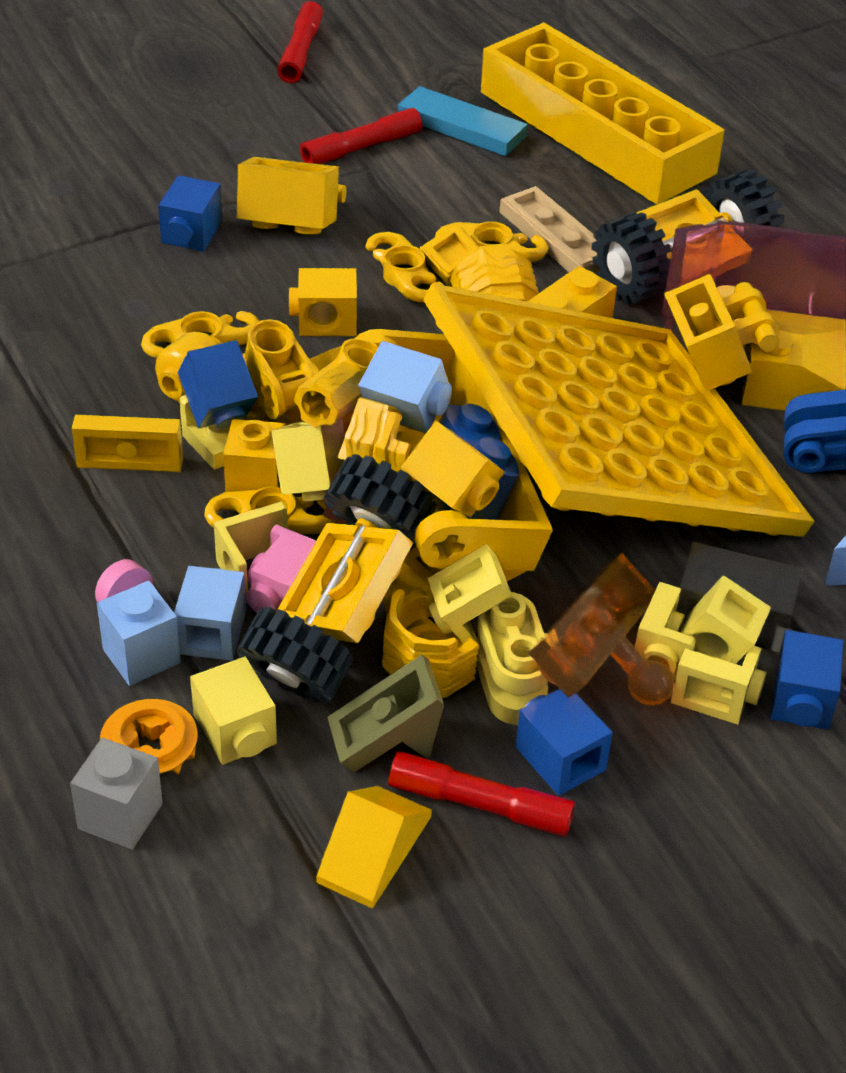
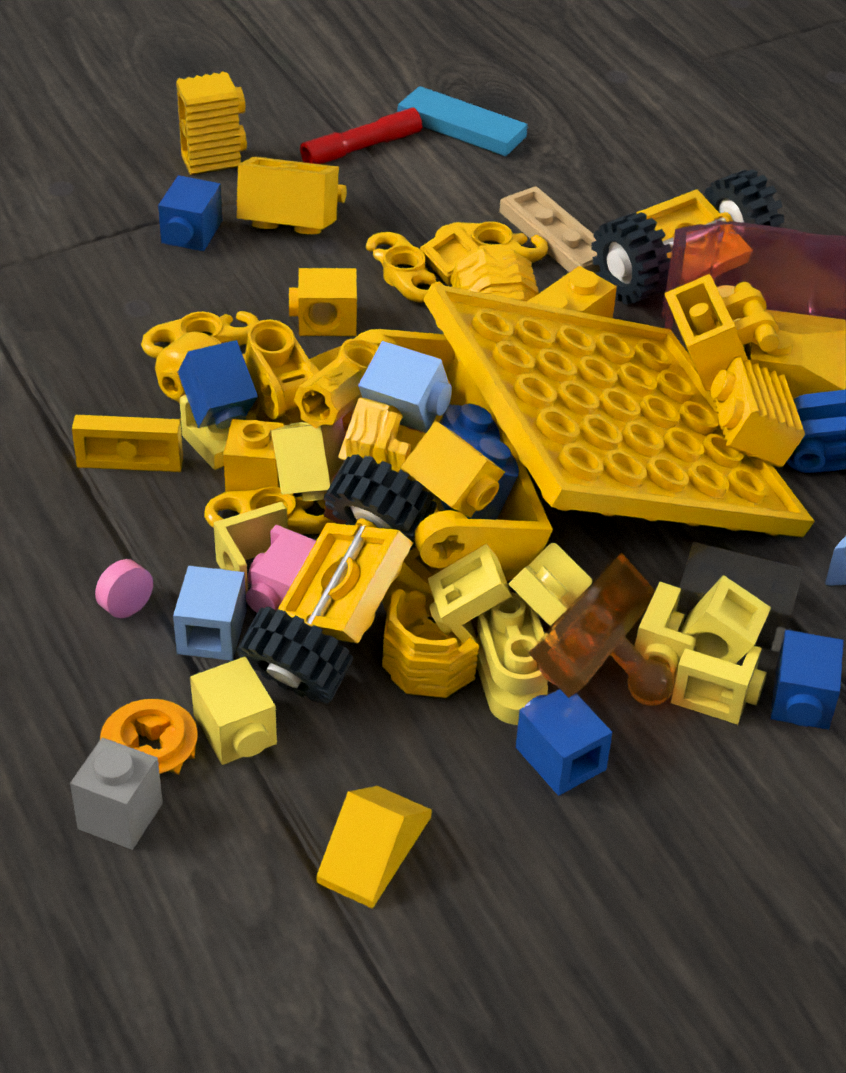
(139, 632): light blue brick -> none
(210, 122): none -> yellow brick
(295, 53): red piece -> none
(394, 711): olive slope -> none
(518, 804): red piece -> none
(551, 582): none -> light yellow bracket
(602, 112): yellow brick -> none
(757, 412): none -> yellow brick

